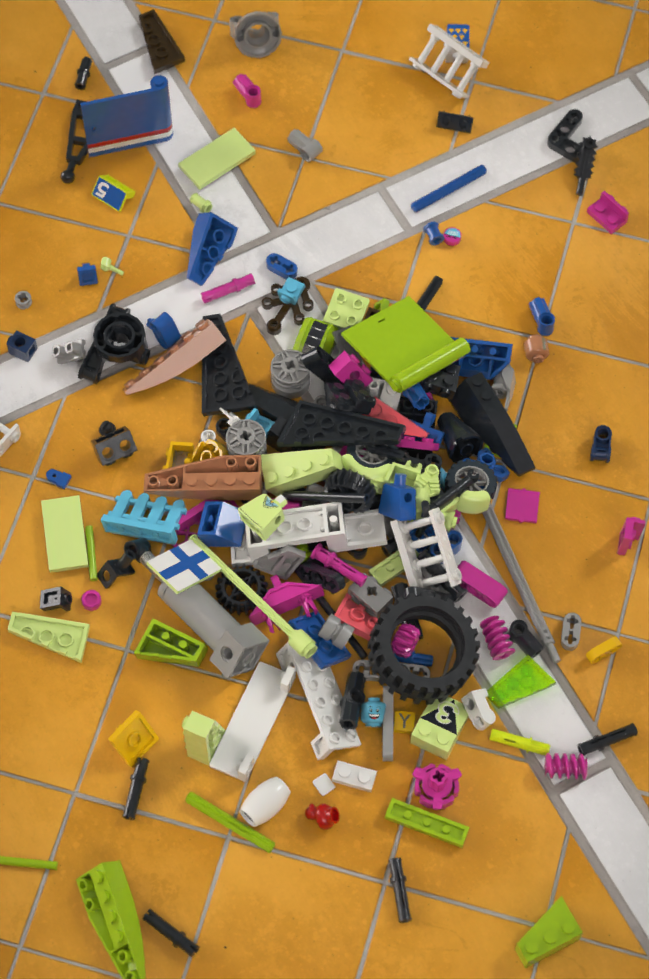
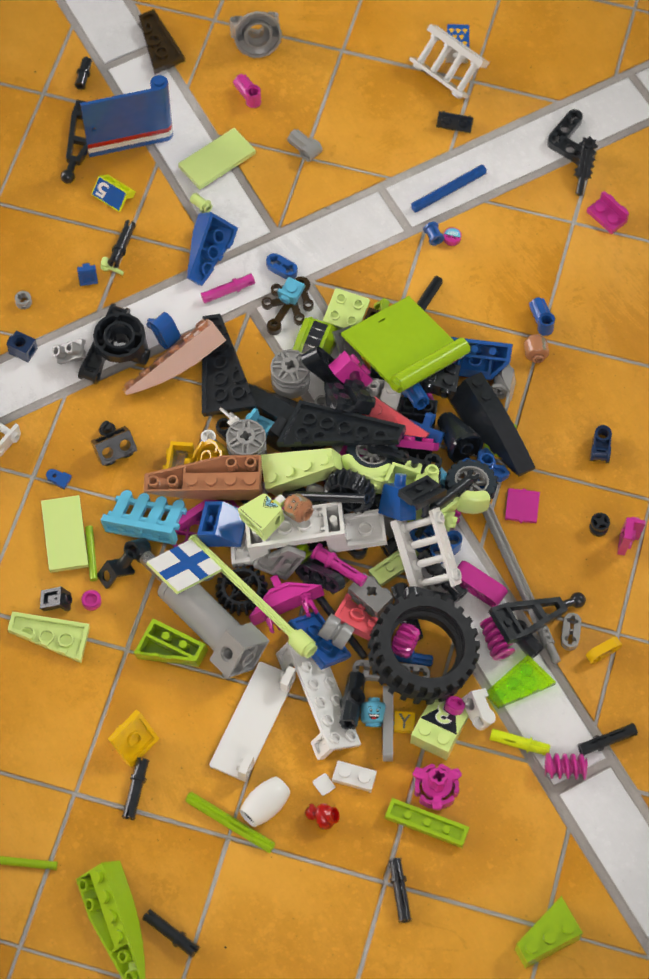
(119, 248): none -> black pin
(201, 737): yellowish green wedge -> none
(298, 507): none -> nougat head
(422, 492): none -> black plate
(454, 705): none -> dark pink tile
(511, 628): none -> black plate
(598, 520): none -> black wheel

